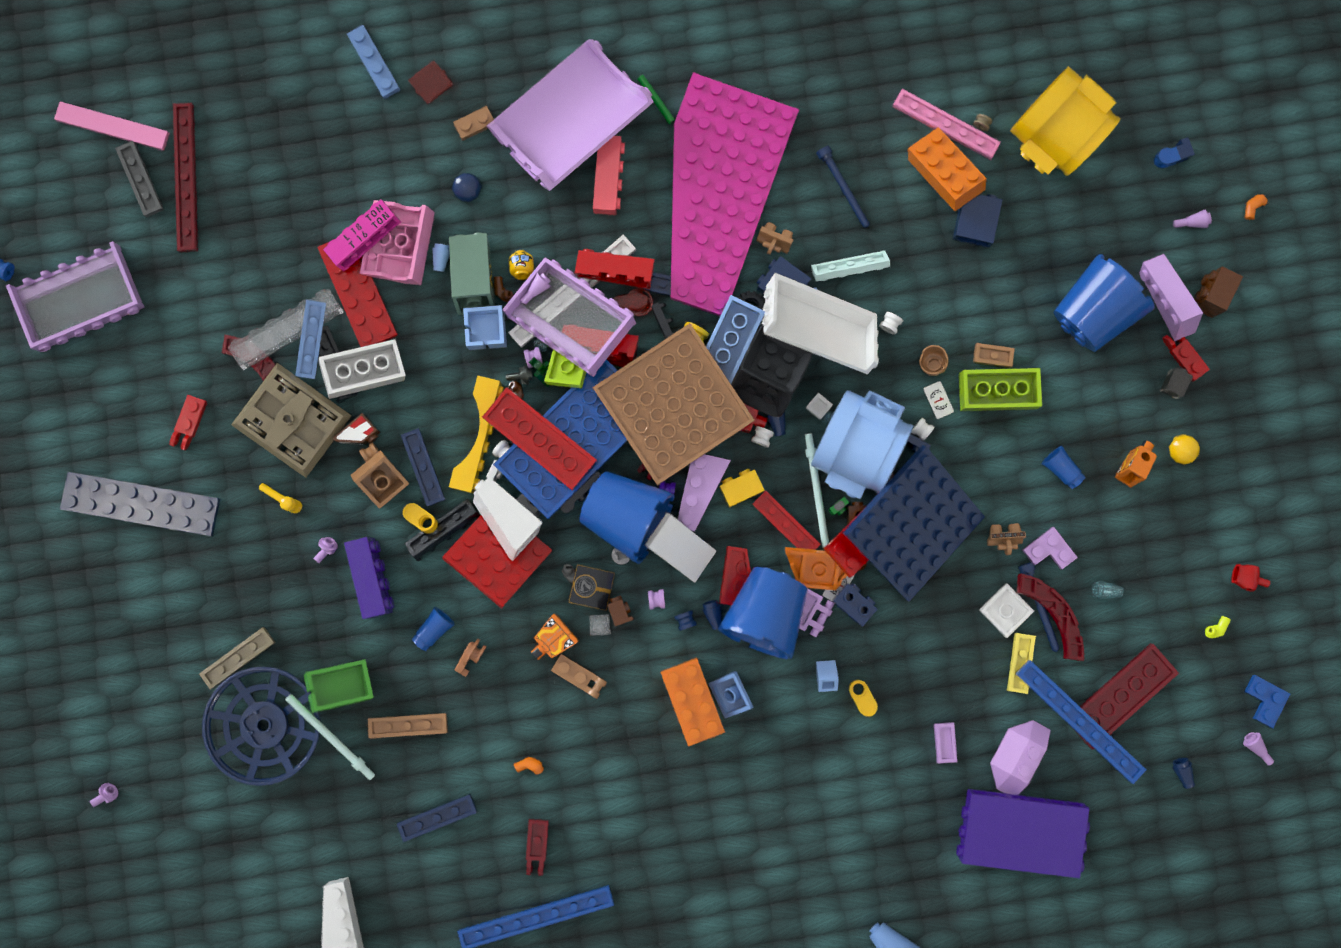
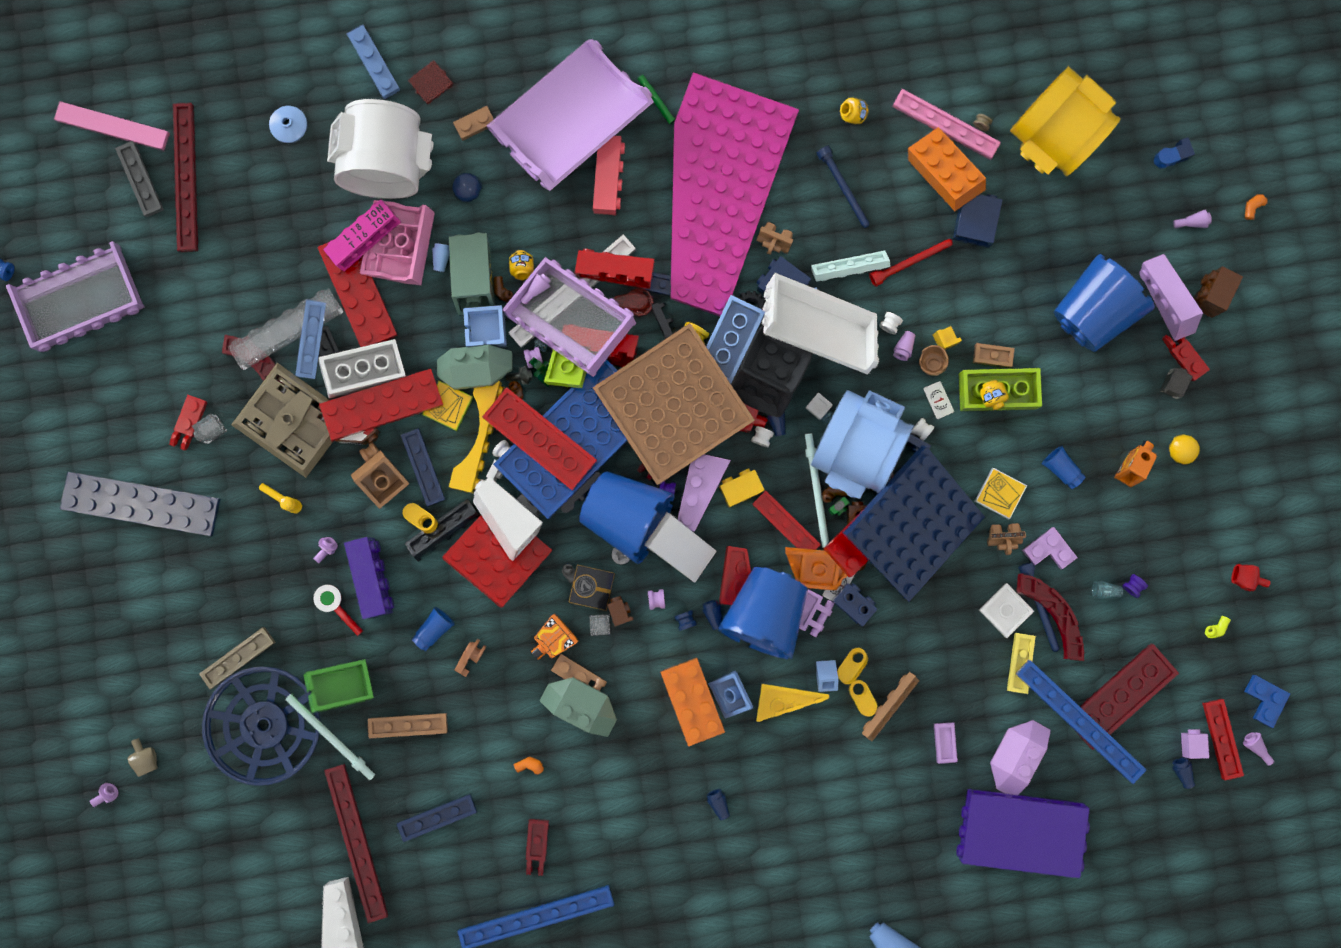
(143, 759): none -> dark tan piece
(208, 428): none -> clear brick
(293, 130): none -> light blue dish
(328, 599): none -> piece
(356, 843): none -> dark red plate
(379, 149): none -> white cylinder
(381, 405): none -> red plate
(453, 409): none -> yellow tile
(474, 366): none -> sand green wedge
(580, 705): none -> sand green wedge
(718, 803): none -> dark blue cone
(780, 700): none -> yellow wing
(830, 493): none -> reddish brown arm
(850, 670): none -> yellow piece
(854, 110): none -> yellow head
(877, 277): none -> red piece
(893, 702): none -> medium nougat plate
(904, 347): none -> lavender cone
(946, 338): none -> yellow panel
(994, 394): none -> yellow head
(1000, 493): none -> yellow tile
(1135, 586): none -> dark purple wheel
(1195, 744): none -> lavender brick
(1223, 739): none -> red plate

